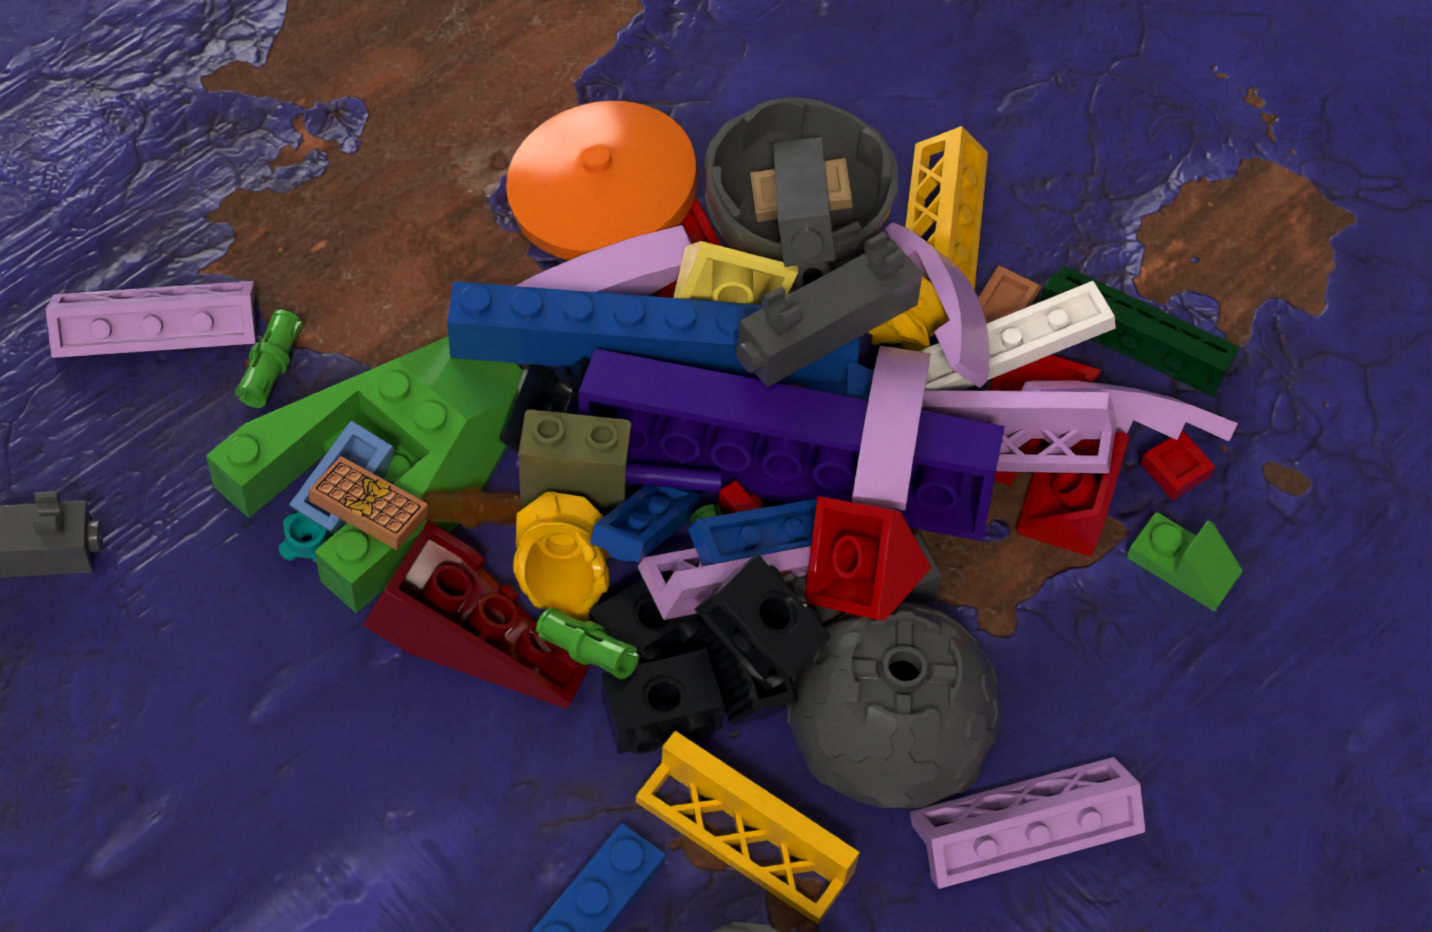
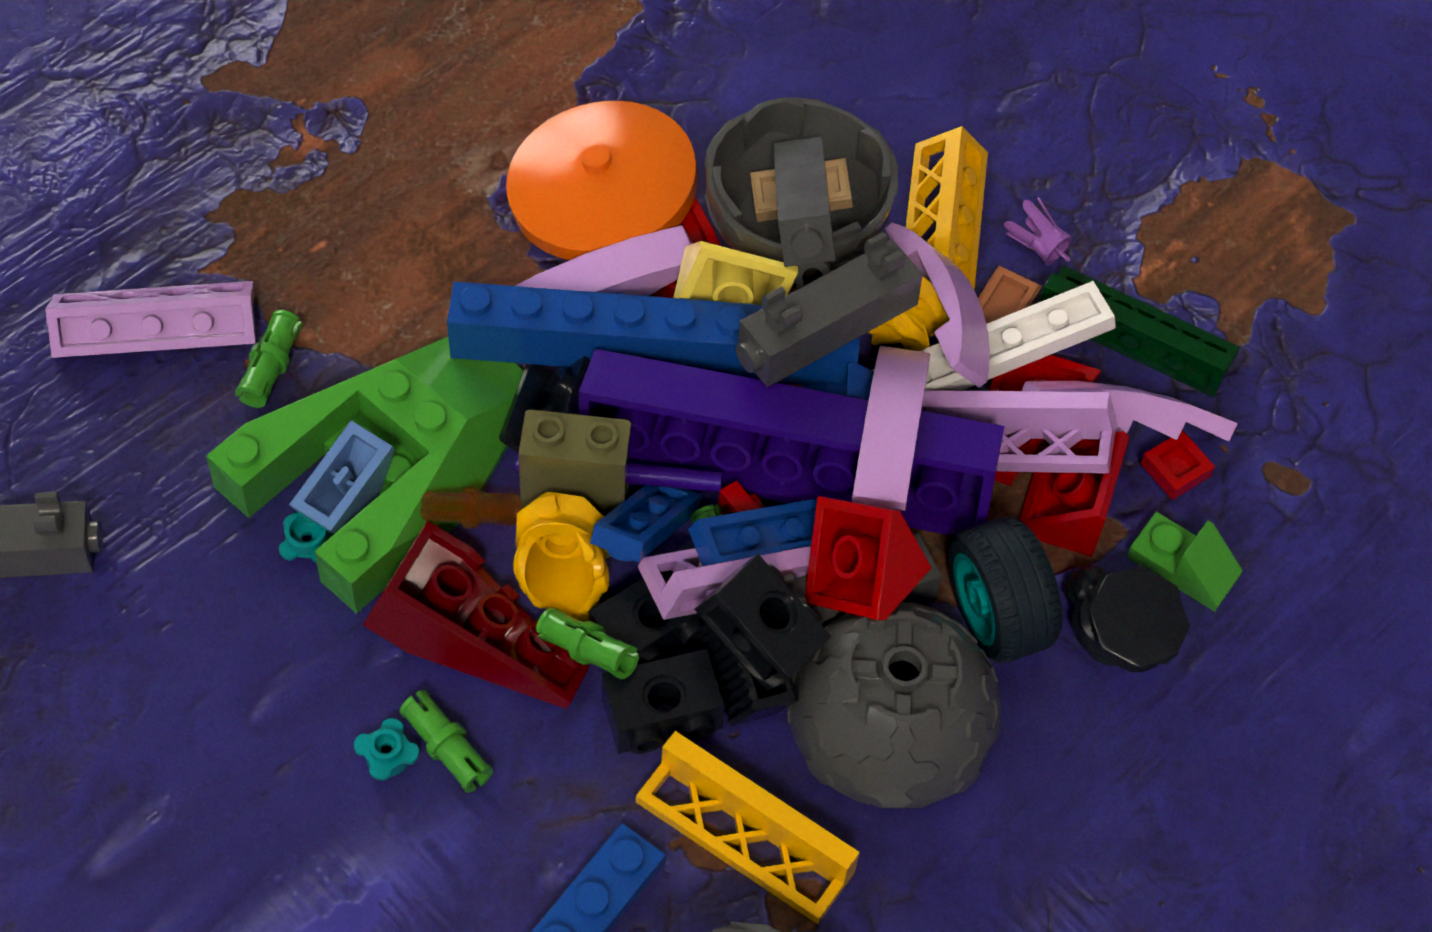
(368, 502): nougat tile -> none
(389, 764): none -> teal plate
(446, 741): none -> bright green pin
(1005, 589): none -> black wheel
(1029, 823): lavender fence -> none
(1048, 239): none -> medium lavender piece
(1126, 616): none -> black piece

